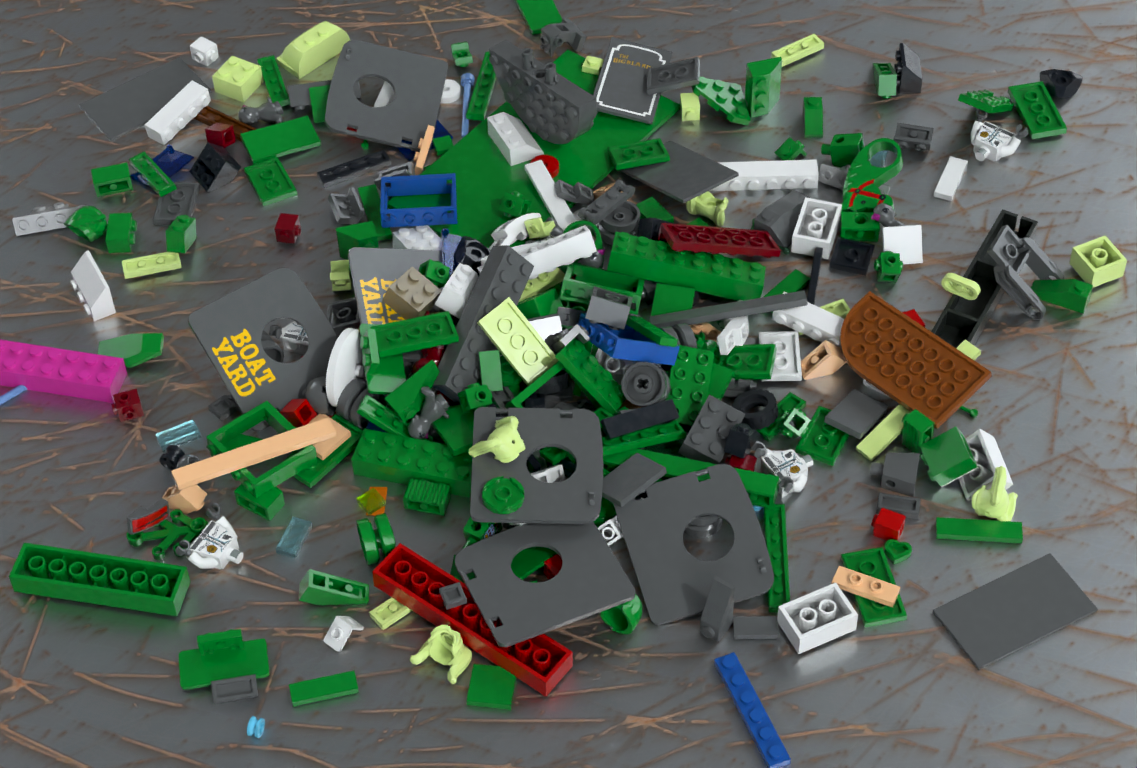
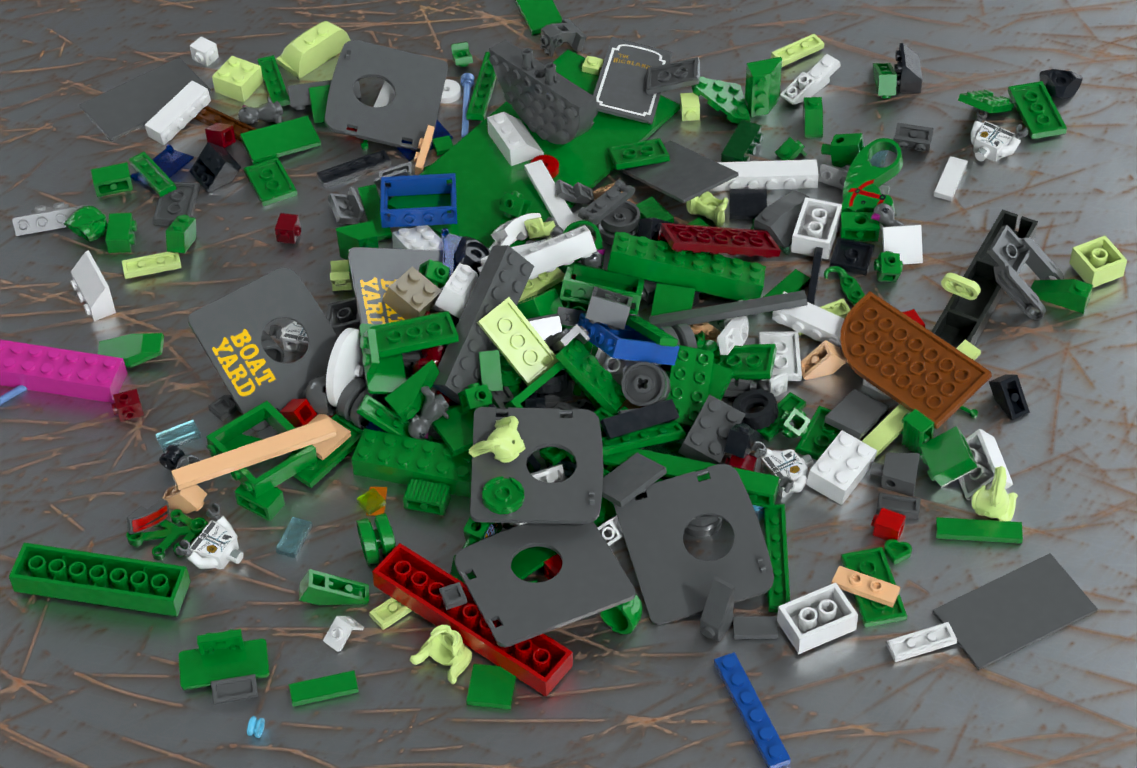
(743, 142): none -> dark green brick
(747, 203): none -> black tile
(777, 384): none -> white bracket
(811, 82): none -> white slope
(841, 467): none -> white brick
(848, 284): none -> green piece
(921, 642): none -> white tile
(1009, 395): none -> black slope

